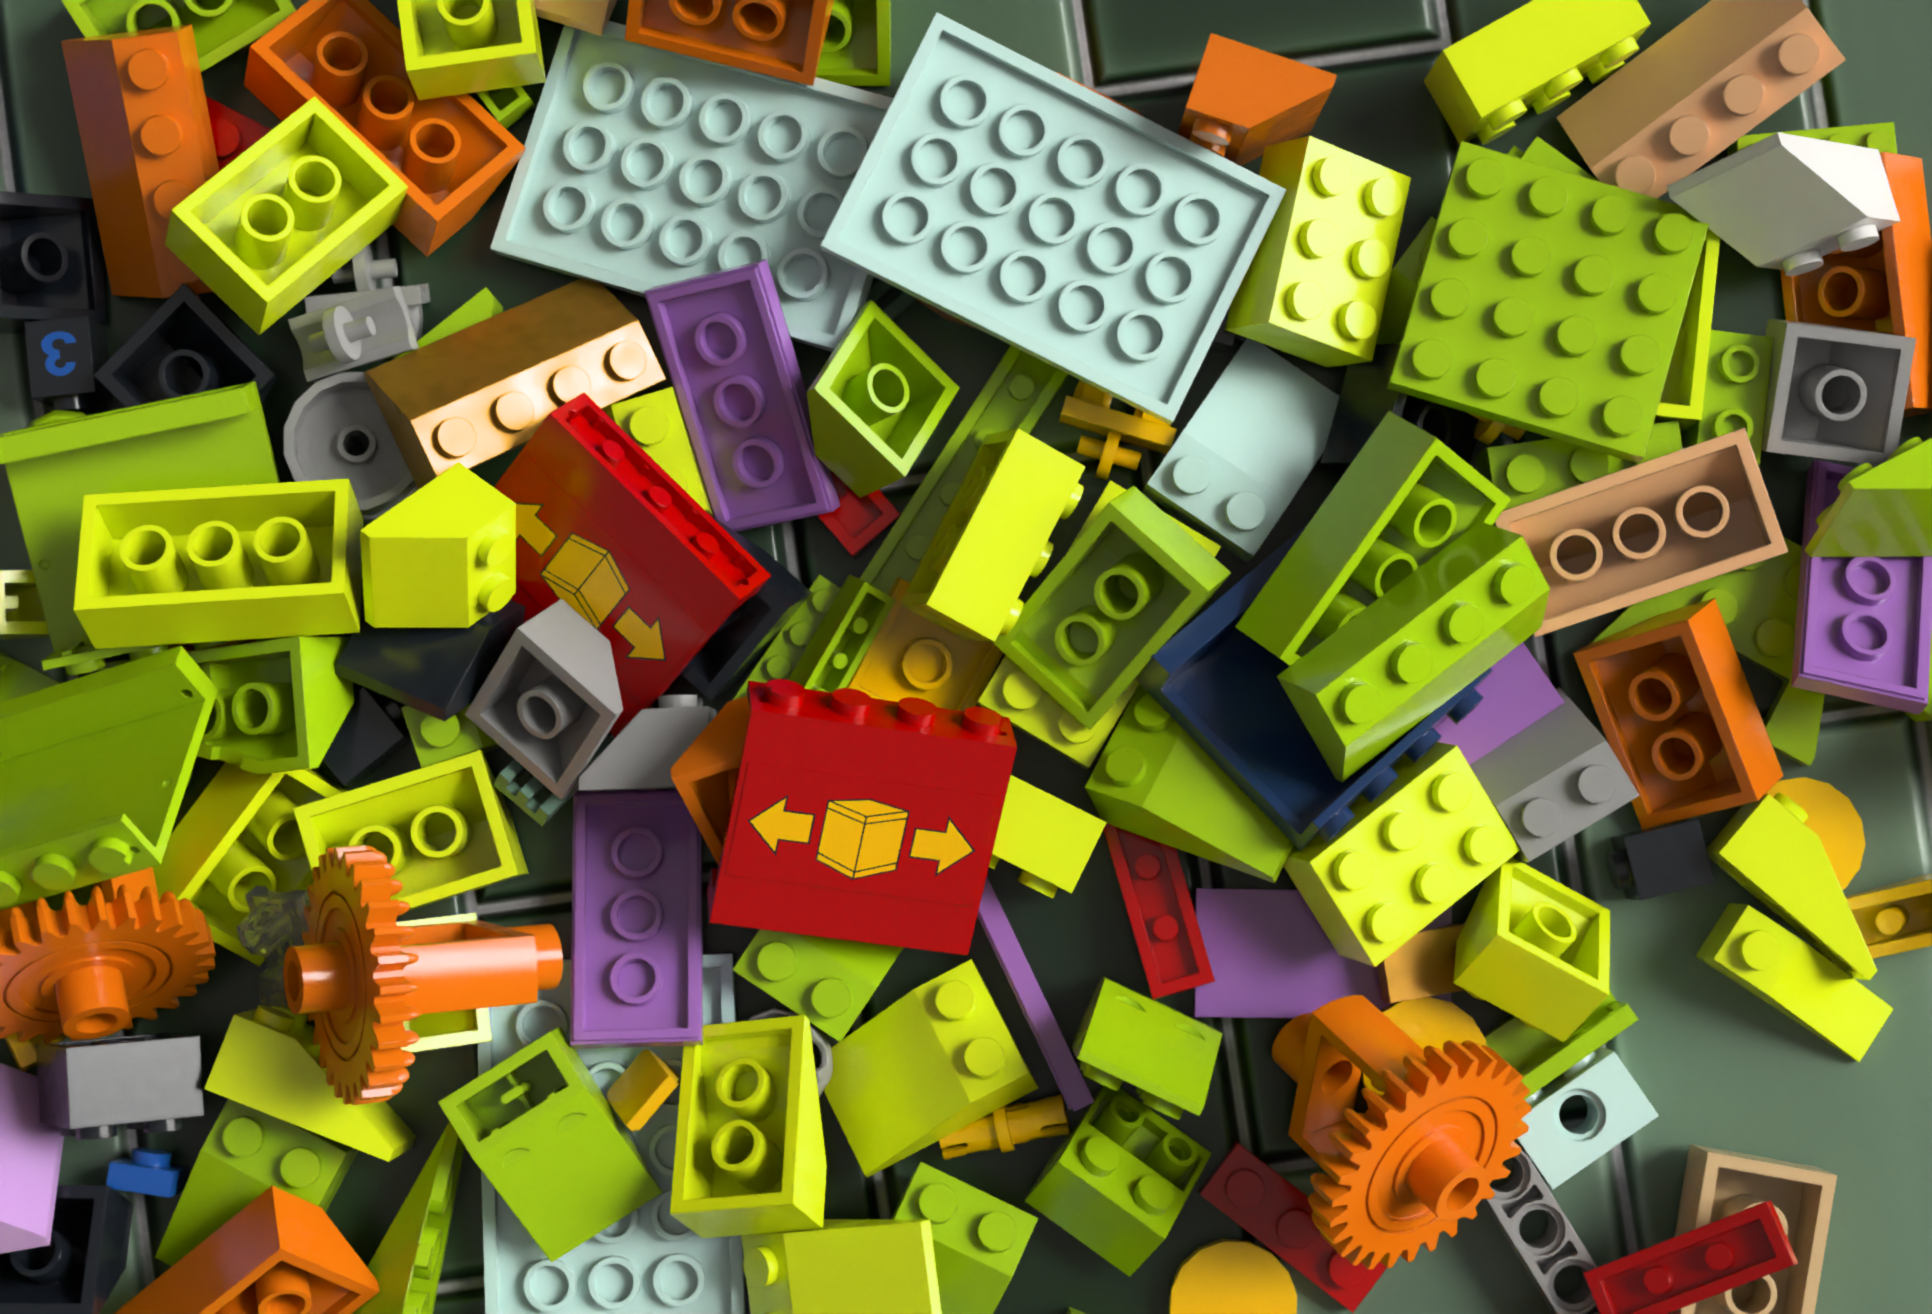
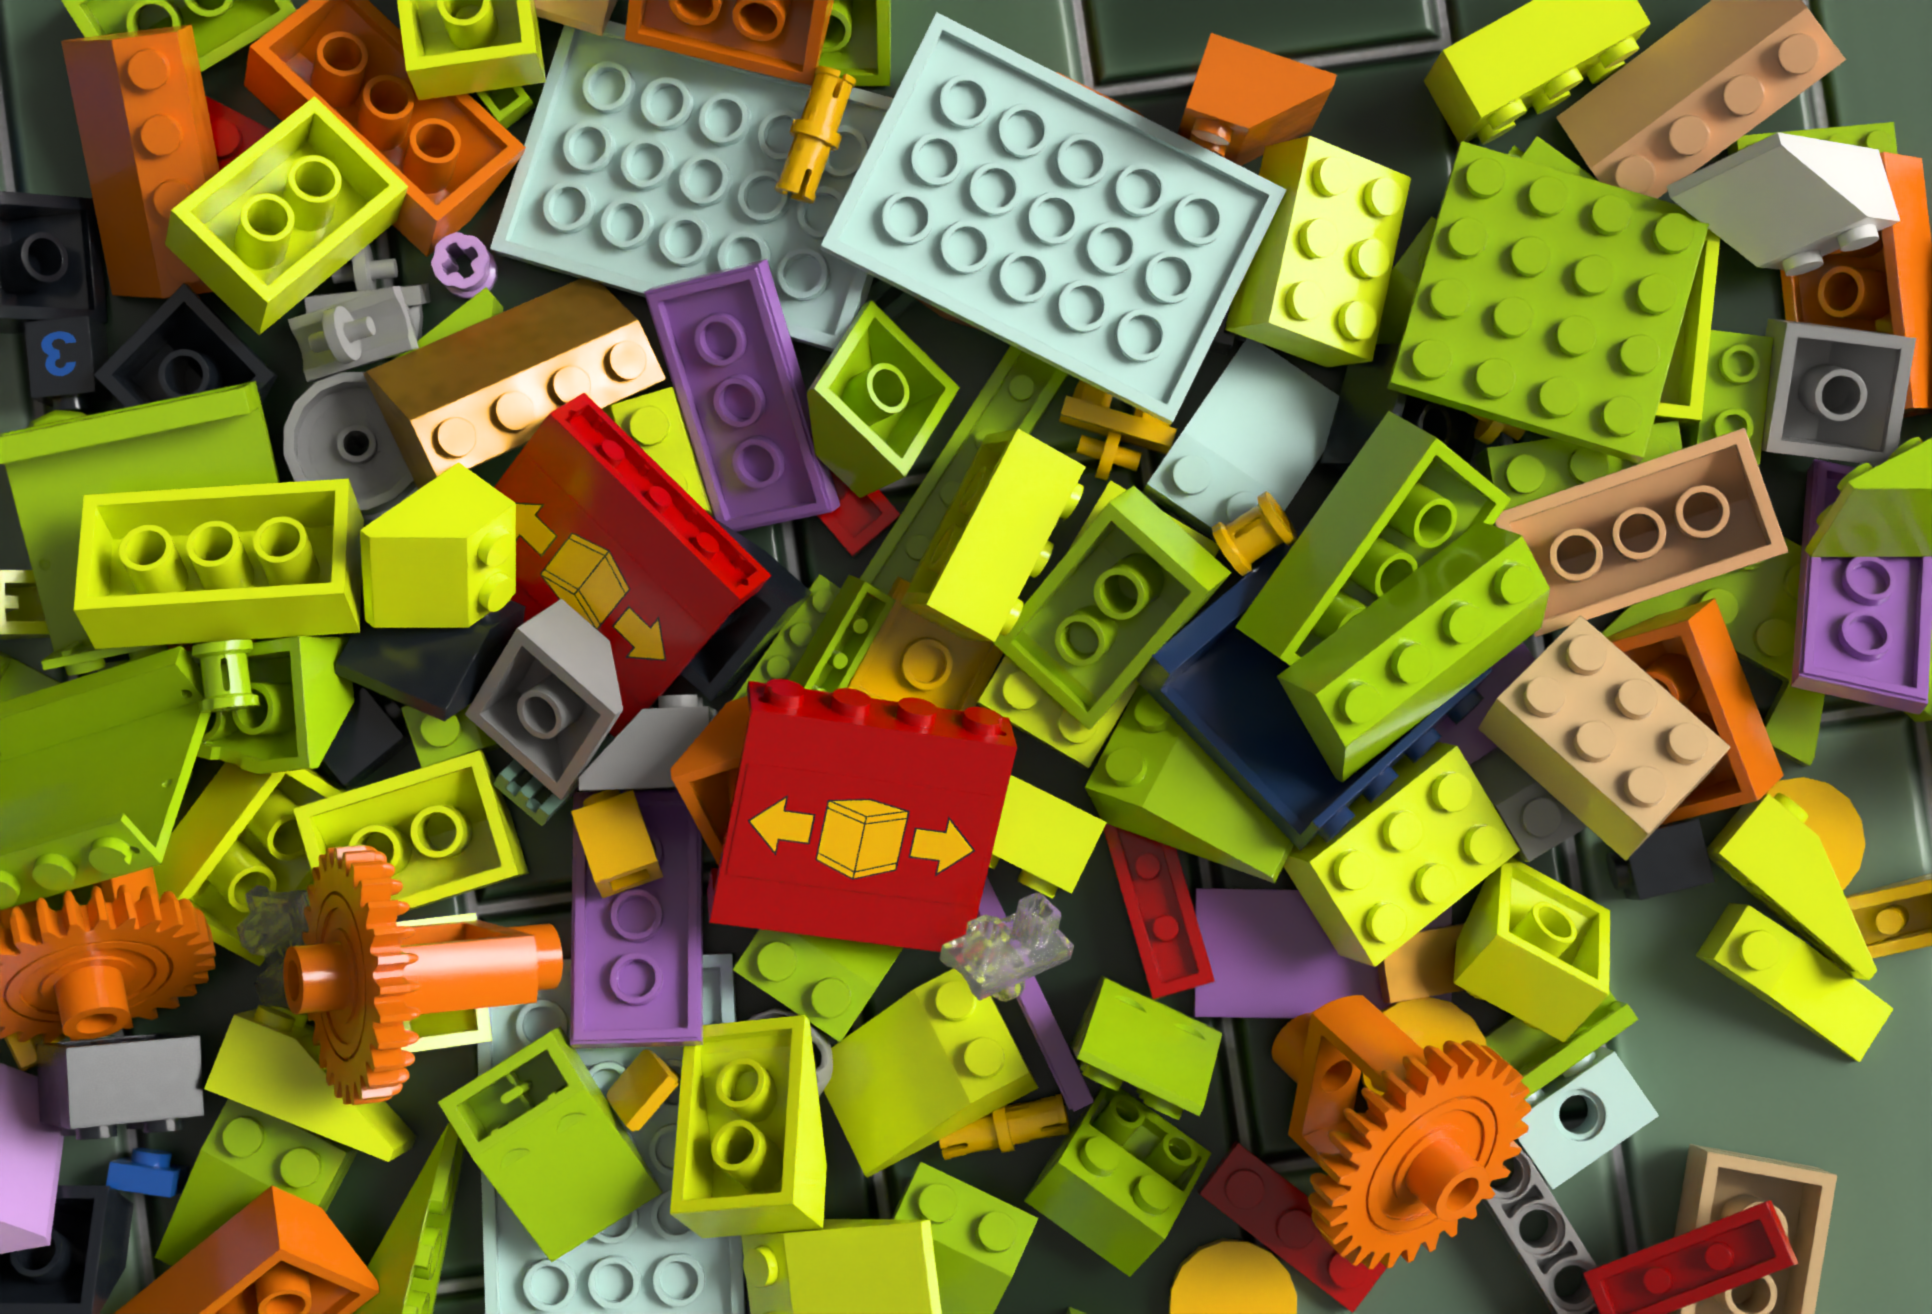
(211, 658): none -> lime bush
(446, 267): none -> lavender bush
(616, 842): none -> yellow brick
(815, 134): none -> yellow pin
(1005, 952): none -> clear hips
(1254, 533): none -> yellow bush
(1603, 737): none -> tan brick

